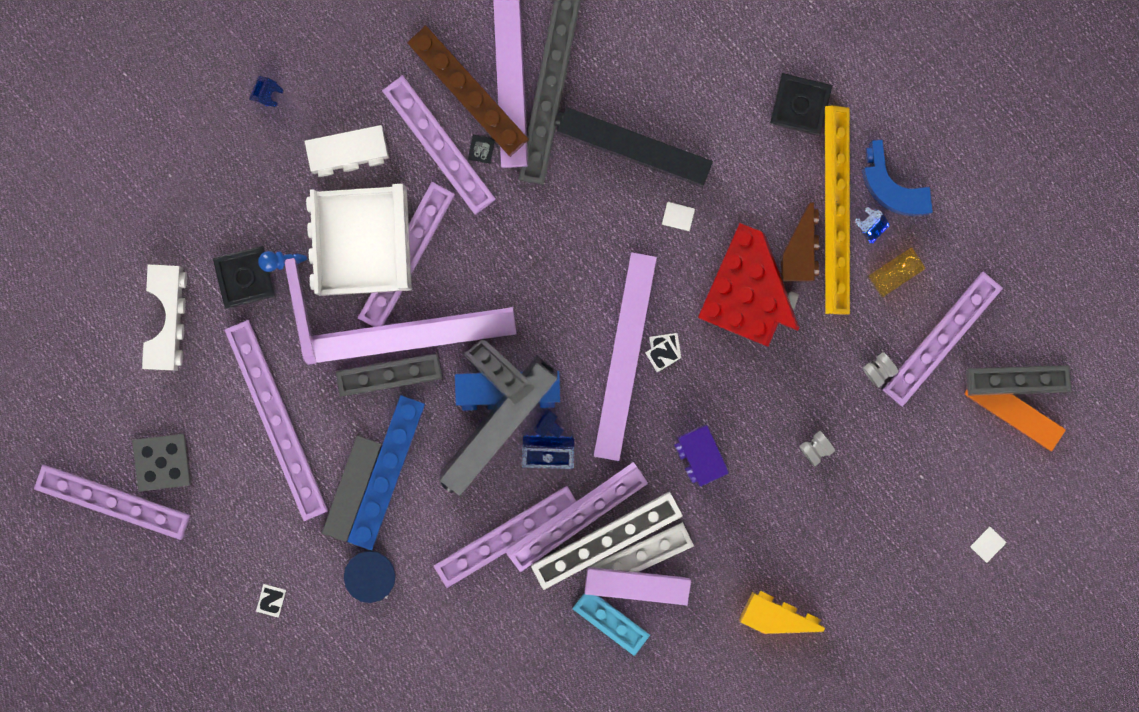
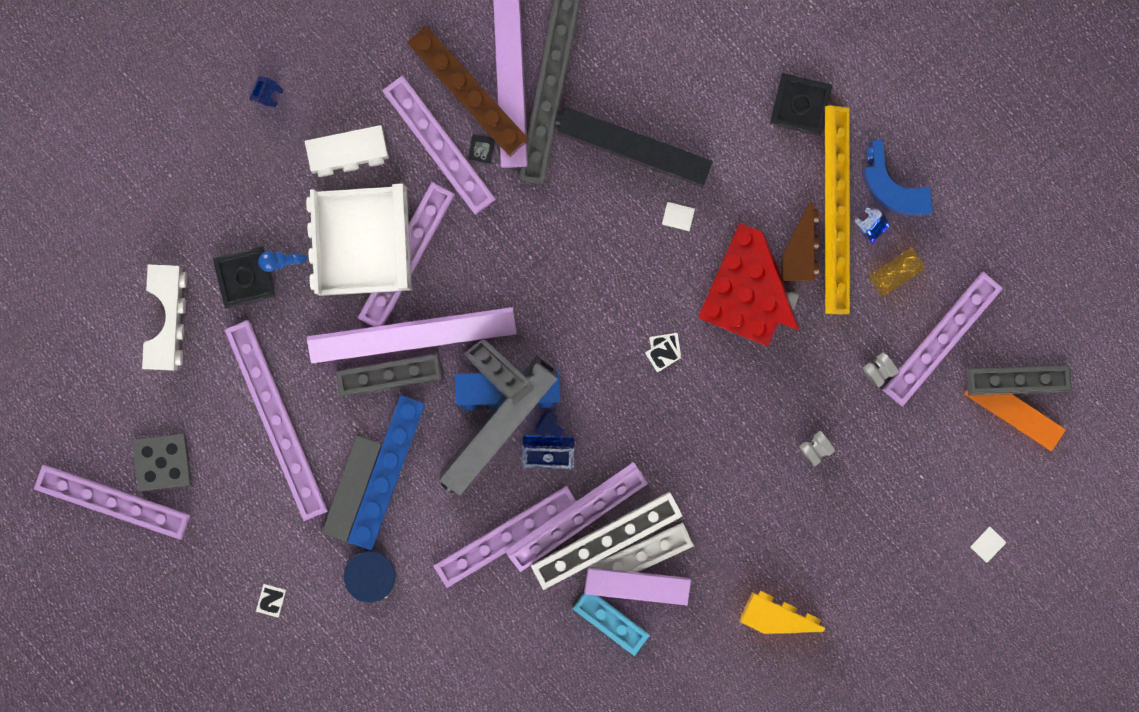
(300, 311): lavender tile -> none
(625, 356): lavender tile -> none
(701, 455): dark purple brick -> none

